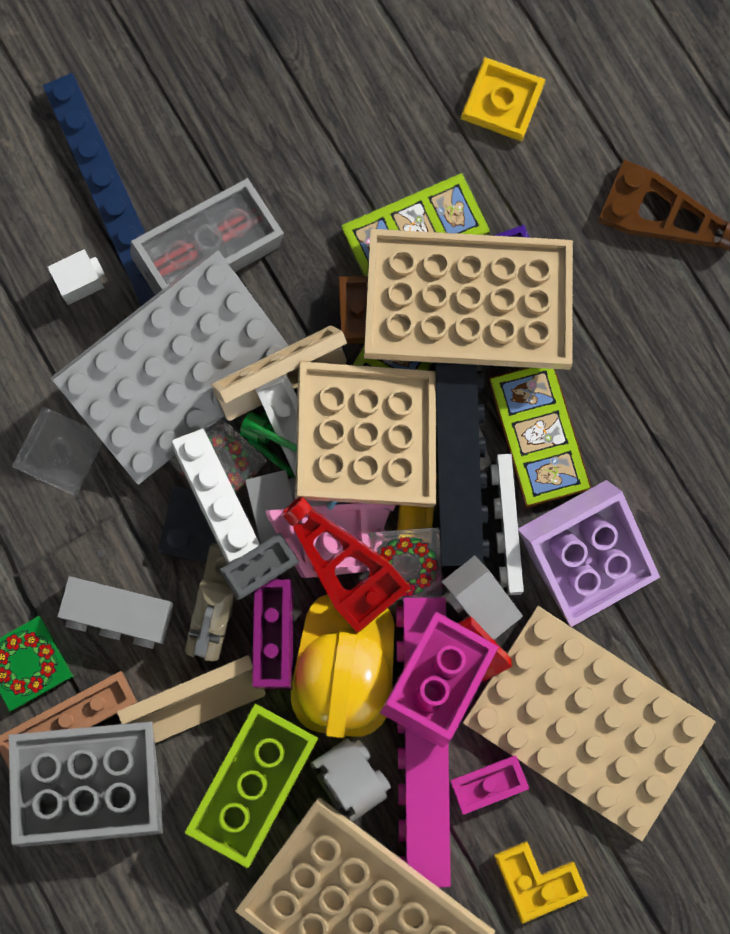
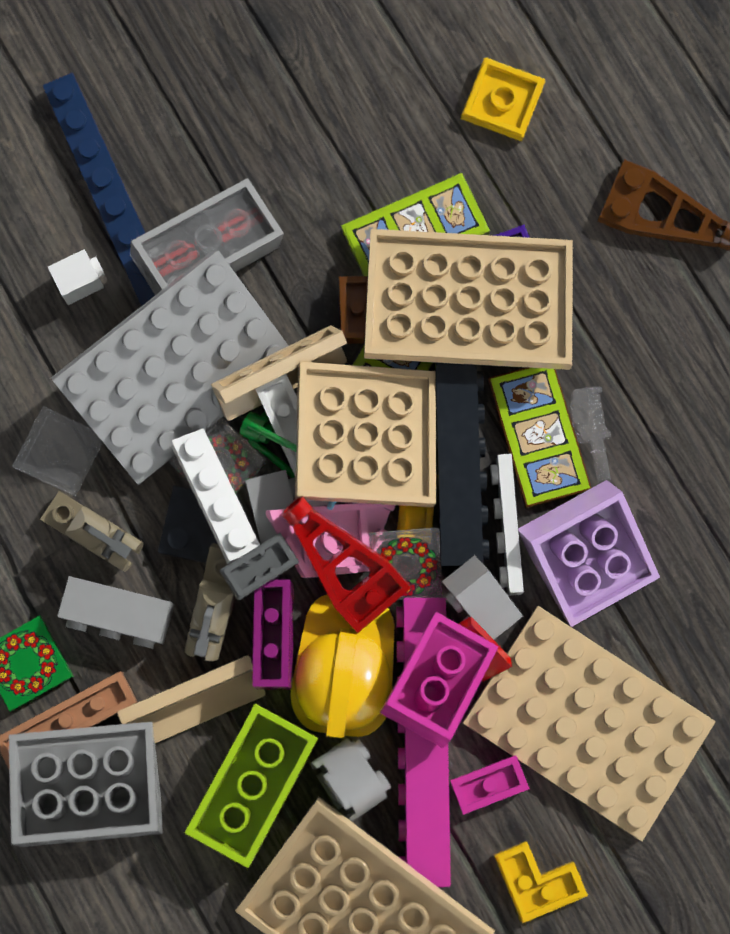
(91, 531): none -> dark tan plate
(590, 427): none -> clear piece

